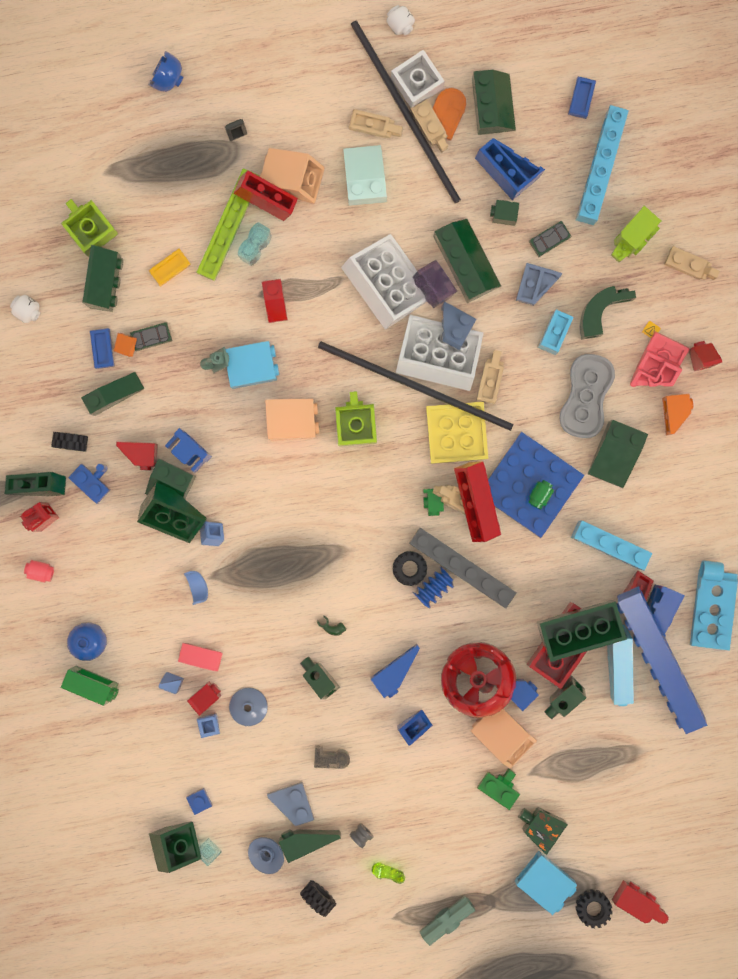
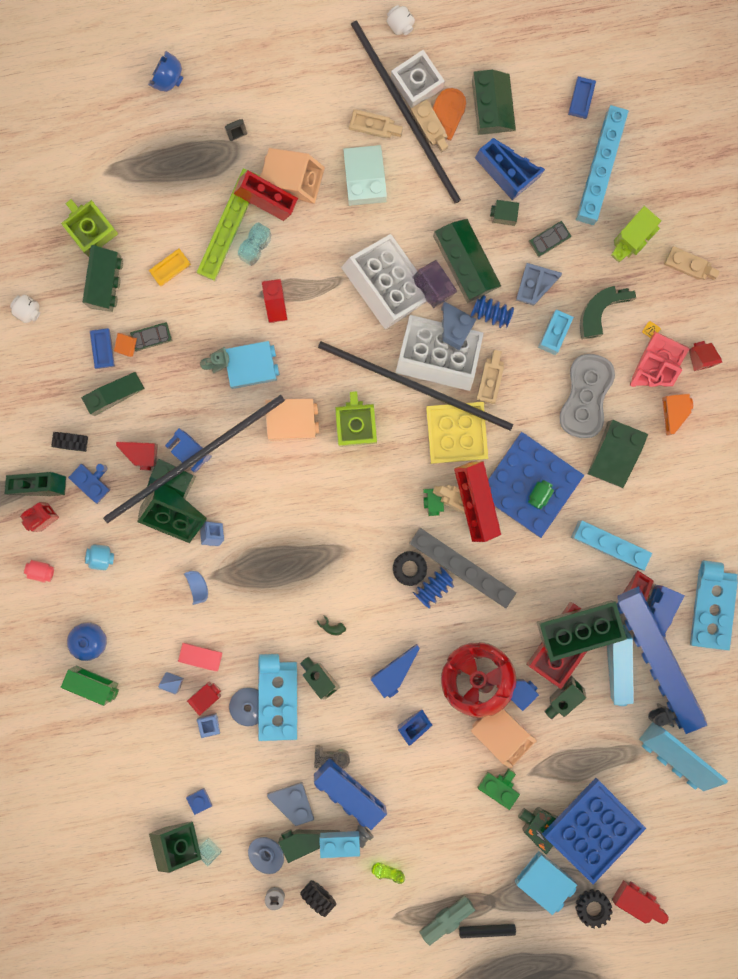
(99, 557): none -> medium azure head
(193, 459): none -> black piece
(268, 669): none -> medium azure hinge
(274, 894): none -> light grey wheel
(339, 844): none -> medium azure brick
(349, 794): none -> blue brick
(487, 931): none -> black axle
(493, 312): none -> blue piece
(594, 831): none -> blue plate
(661, 716): none -> black hinge
(680, 757): none -> medium azure slope

